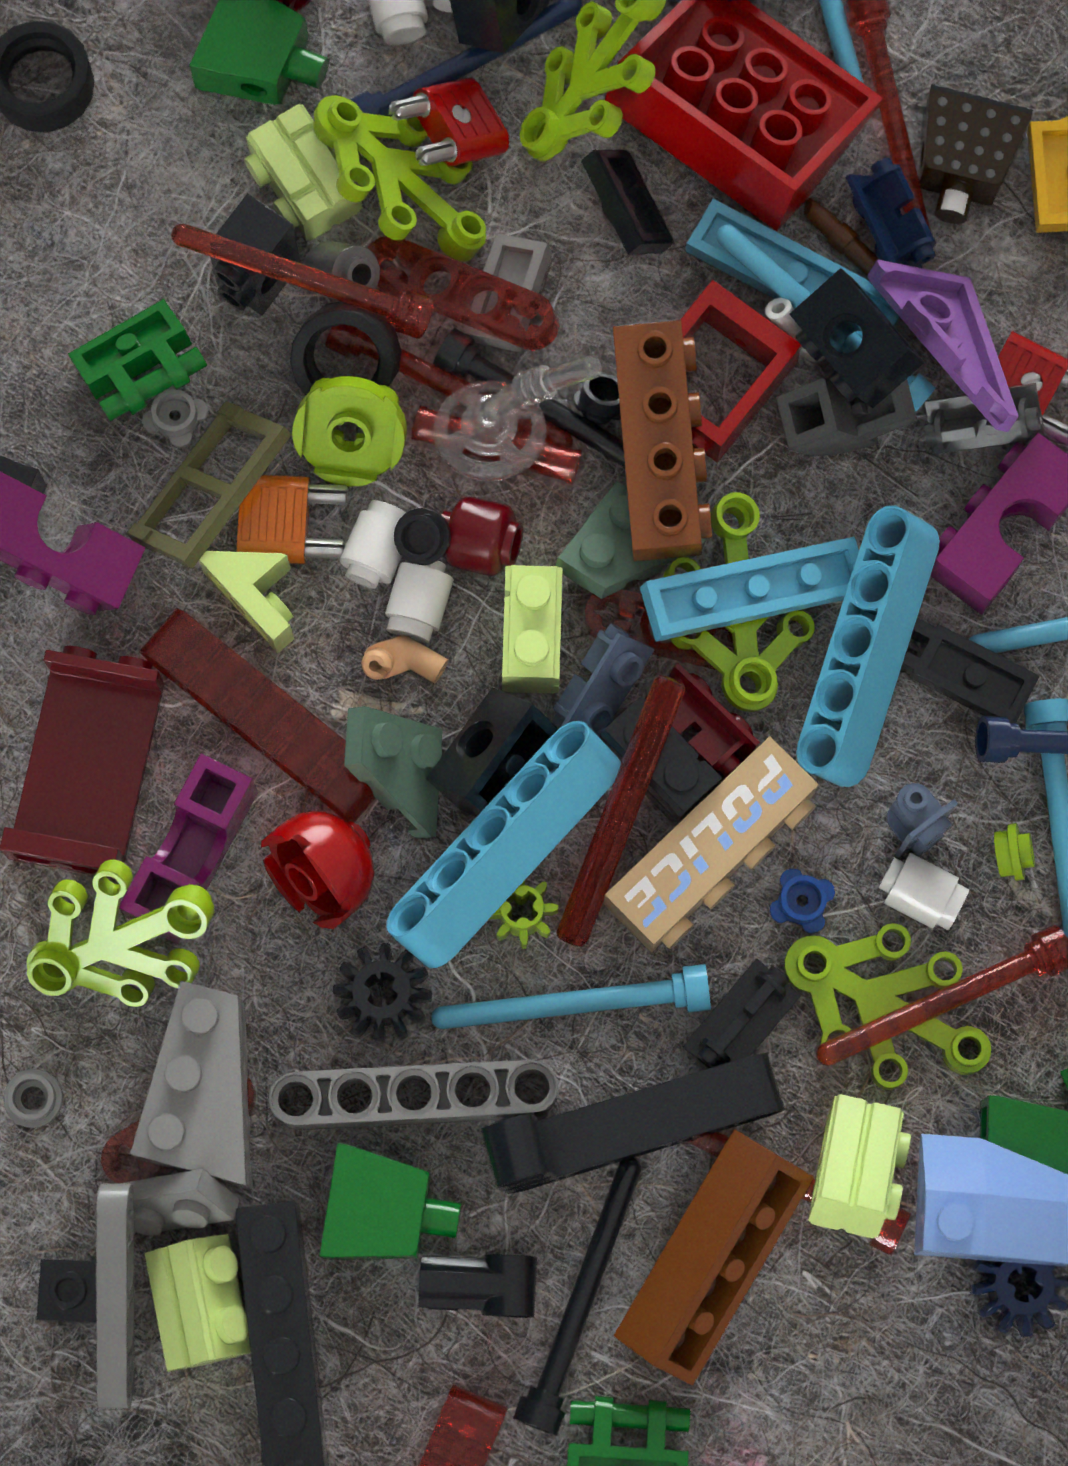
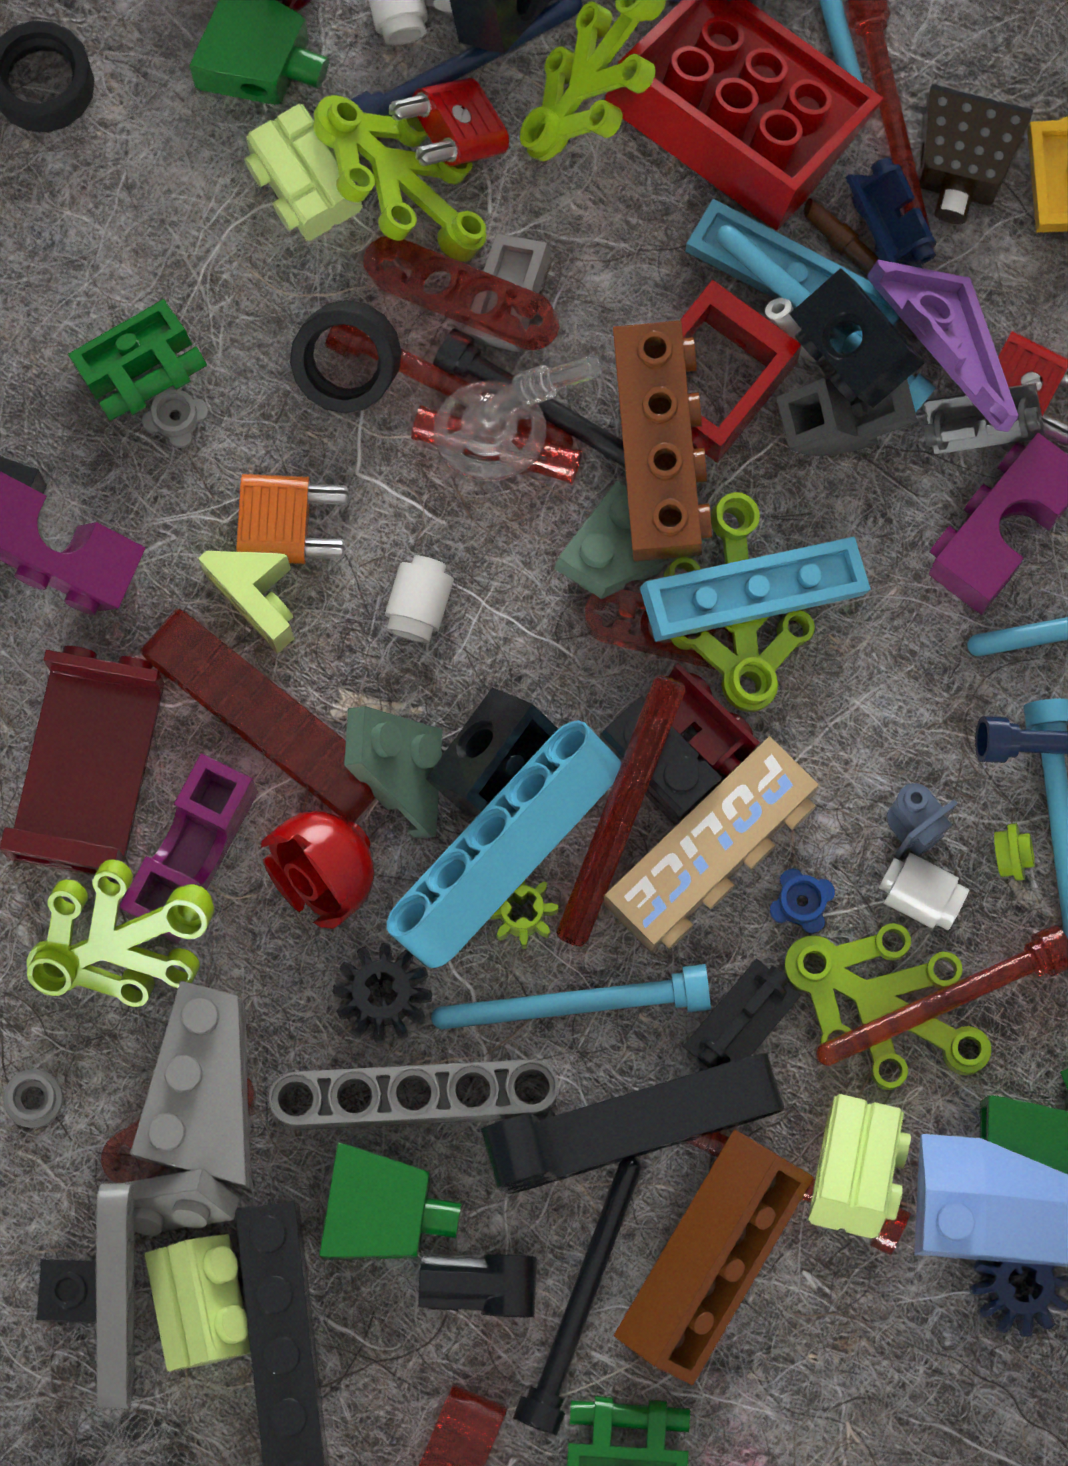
(229, 495): olive window -> none
(265, 230): black brick -> none
(345, 261): flat silver brick -> none
(357, 401): lime plate -> none
(371, 549): white brick -> none
(402, 655): light nougat arm -> none
(406, 311): clear red piece -> none
(422, 536): black plate -> none
(483, 536): dark red head -> none
(532, 629): yellowish green brick -> none
(599, 399): black plate -> none
(615, 666): sand blue hinge -> none
(627, 202): black plate -> none
(893, 557): medium azure beam -> none
(969, 673): black hinge -> none

